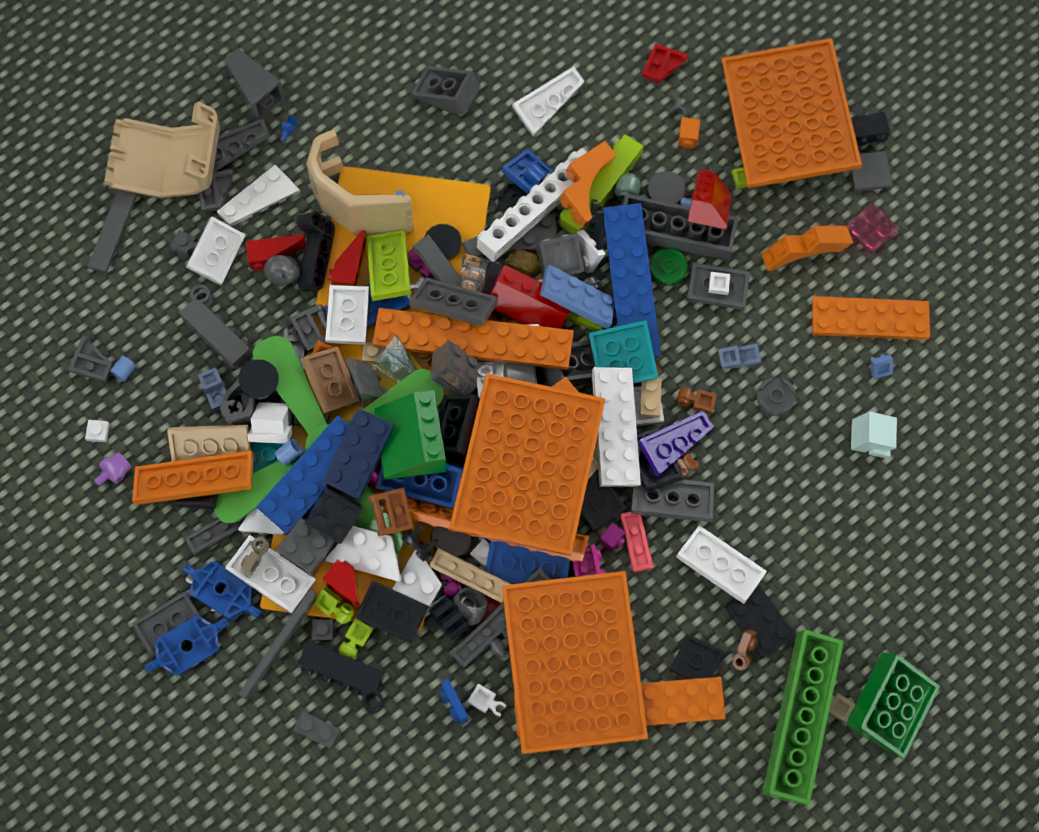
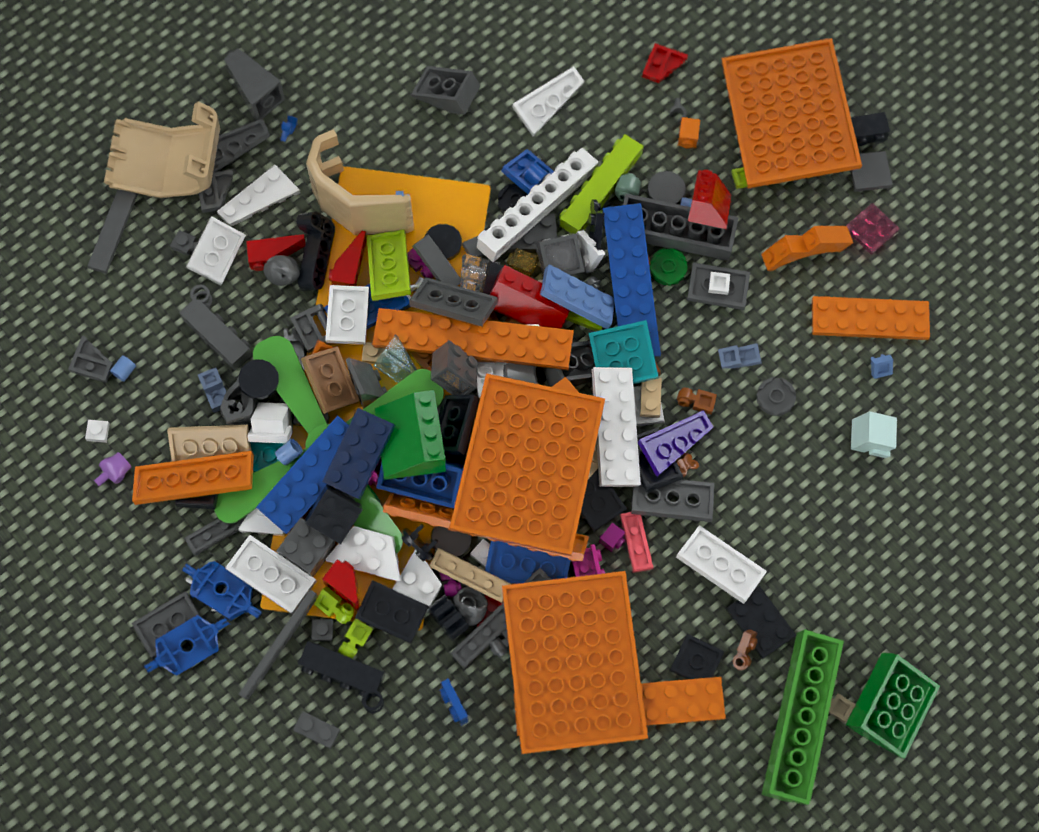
(251, 562): dark tan plate -> none
(397, 509): dark orange plate -> none
(484, 699): white plate -> none
(582, 174): orange arch -> none

